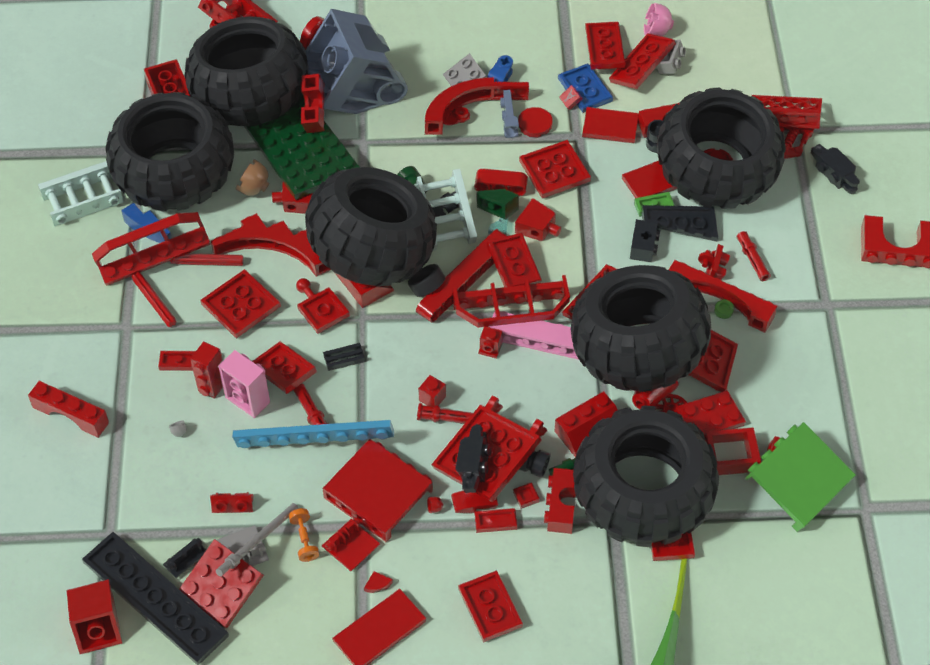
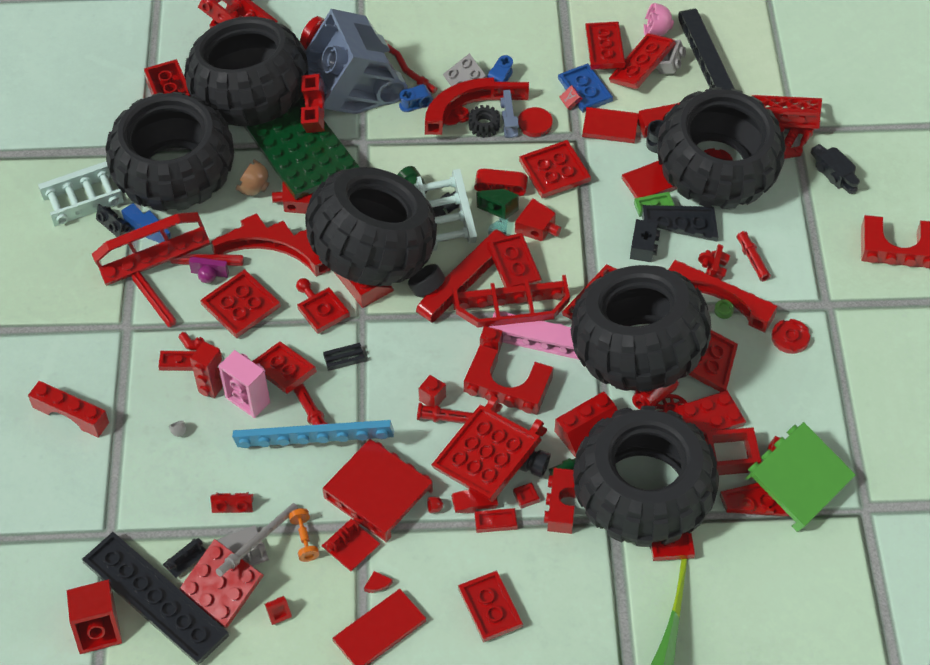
(110, 220): none -> black hinge
(188, 343): none -> red arm
(208, 269): none -> magenta tile
(278, 610): none -> red tile
(417, 97): none -> blue piece
(419, 79): none -> red bar
(473, 459): black hinge -> none
(484, 128): none -> black tyre
(525, 397): none -> red arch
(704, 49): none -> black beam
(750, 500): none -> red wing
(790, 336): none -> red tile

